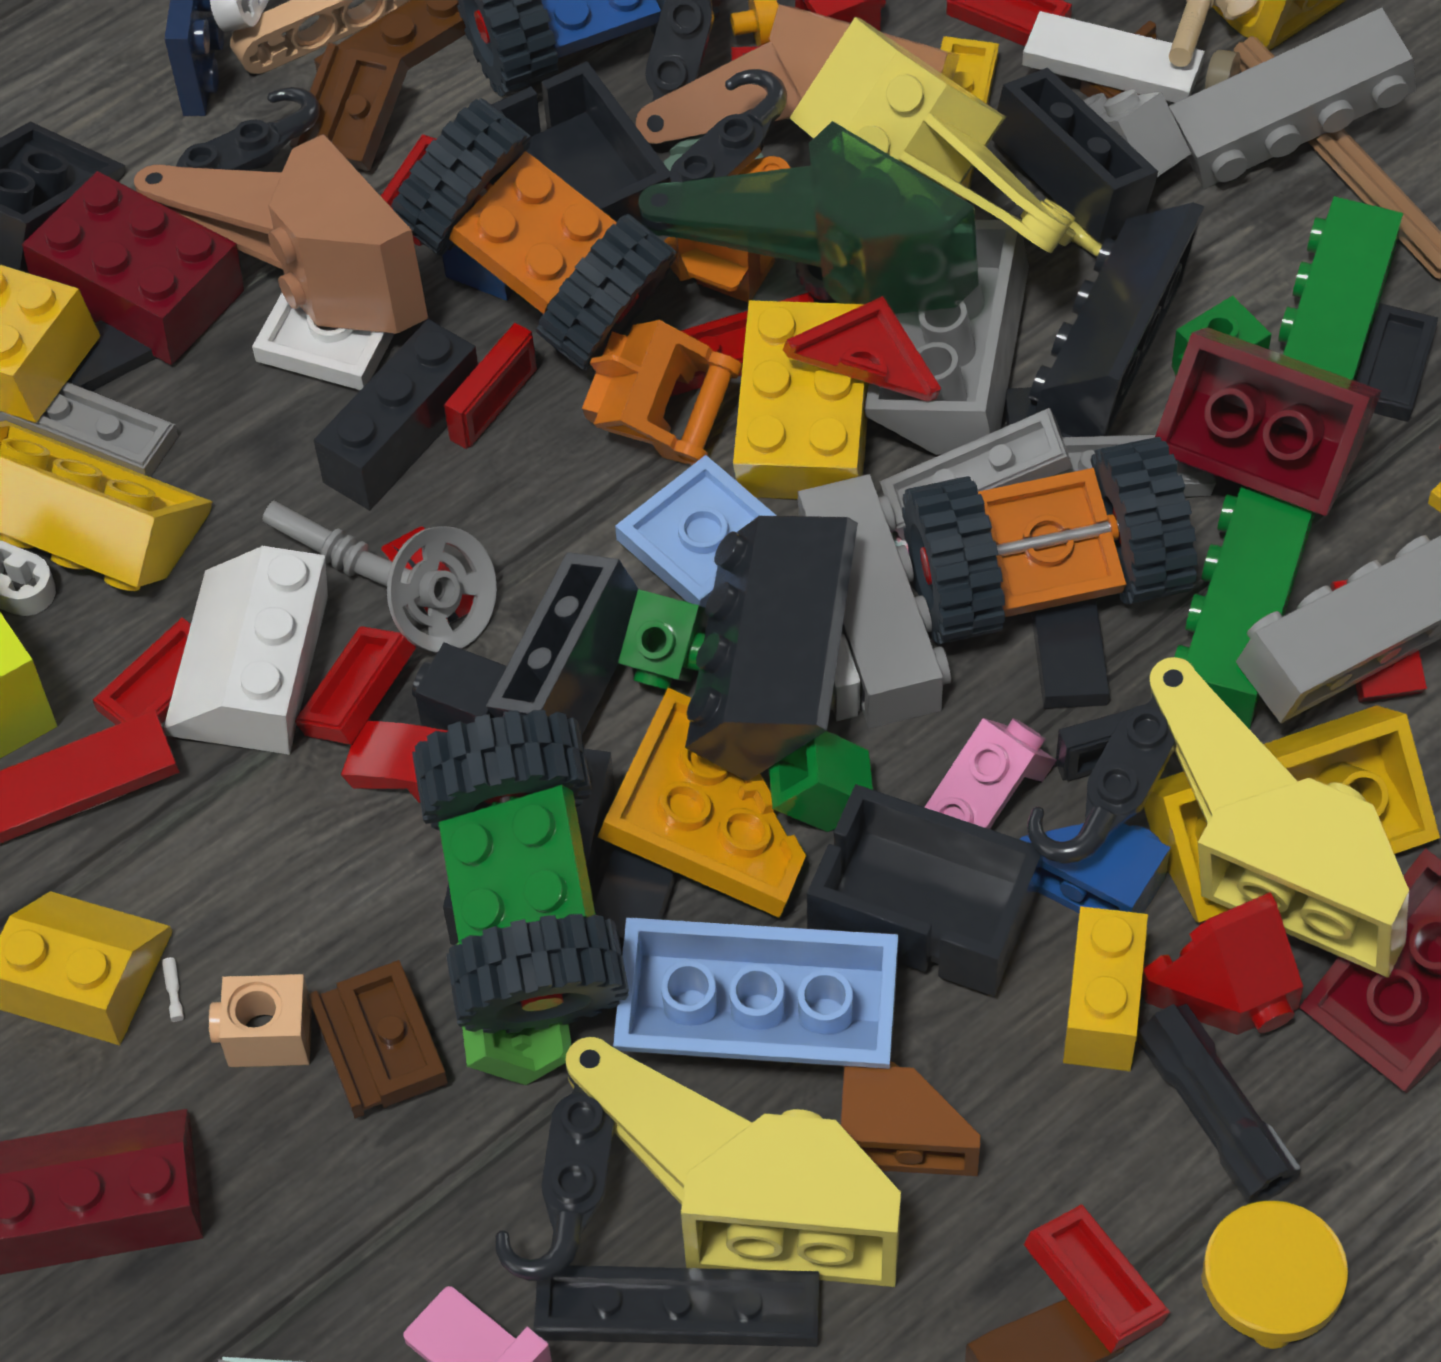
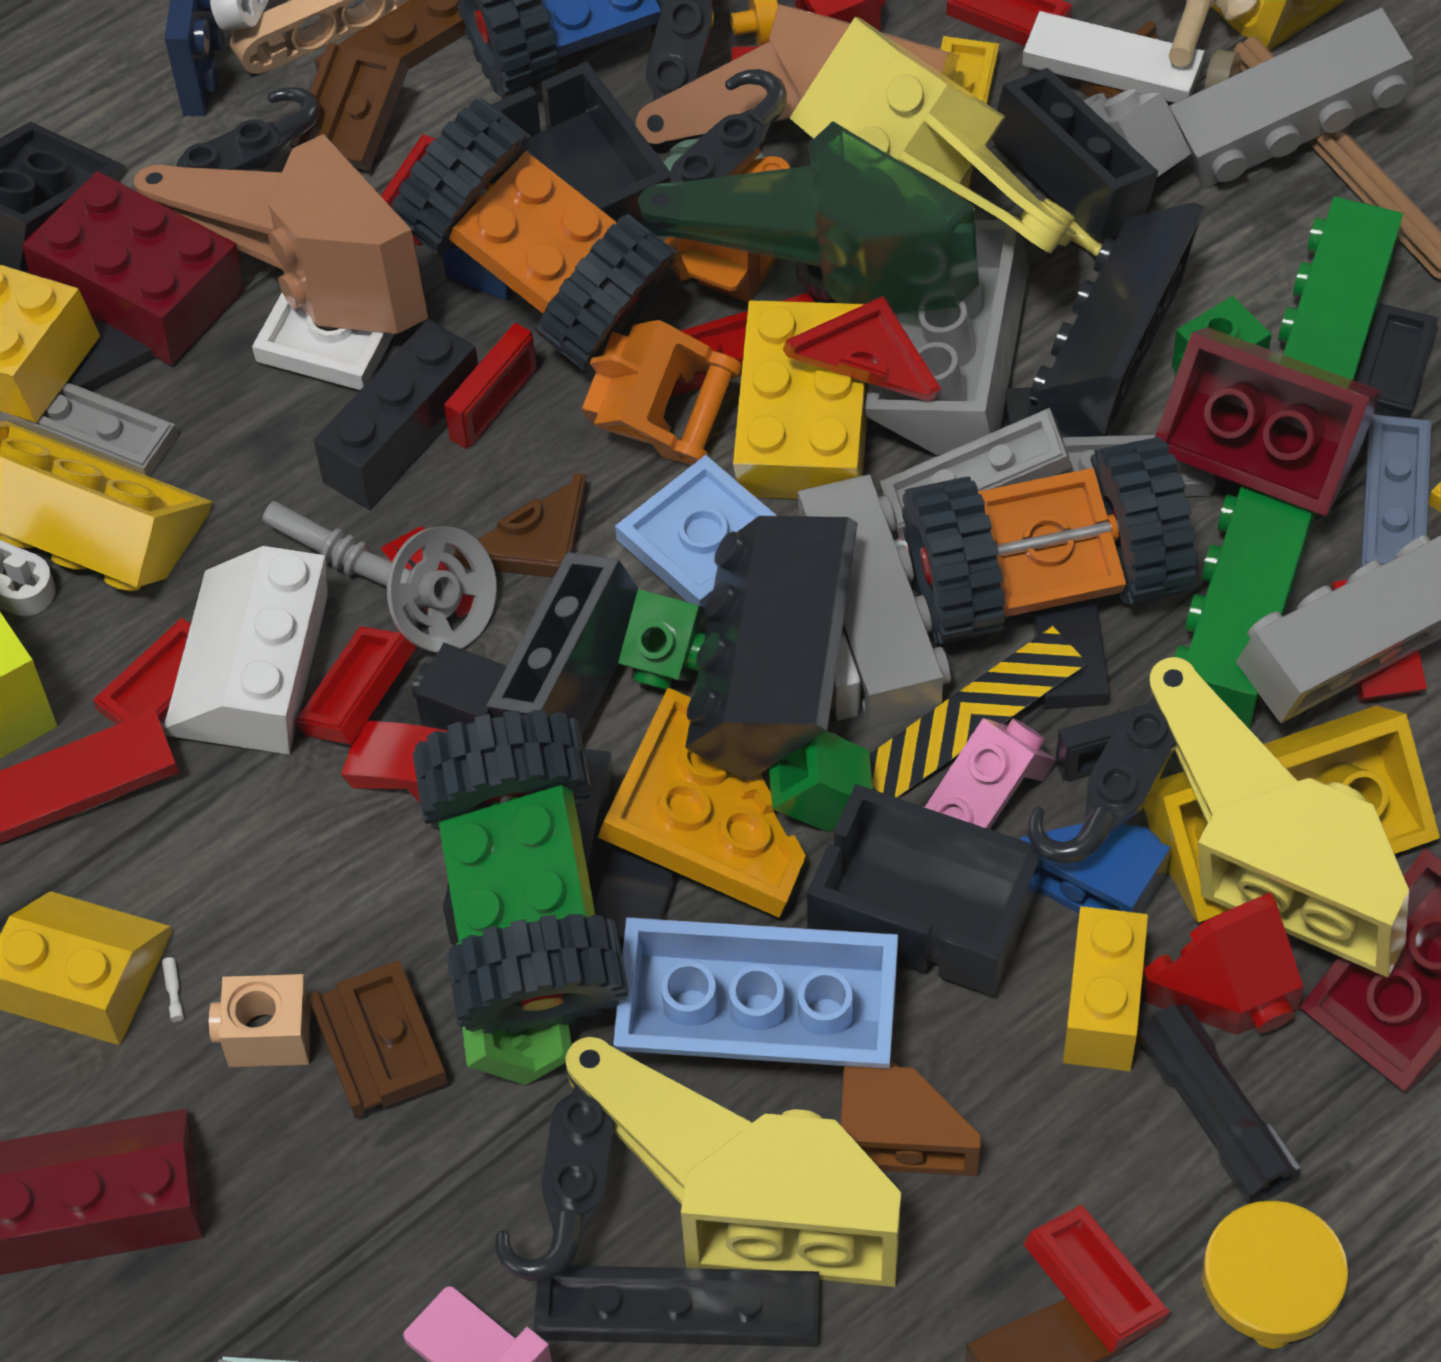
(537, 534): none -> reddish brown tile
(992, 696): none -> sticker
(1394, 486): none -> sand blue tile

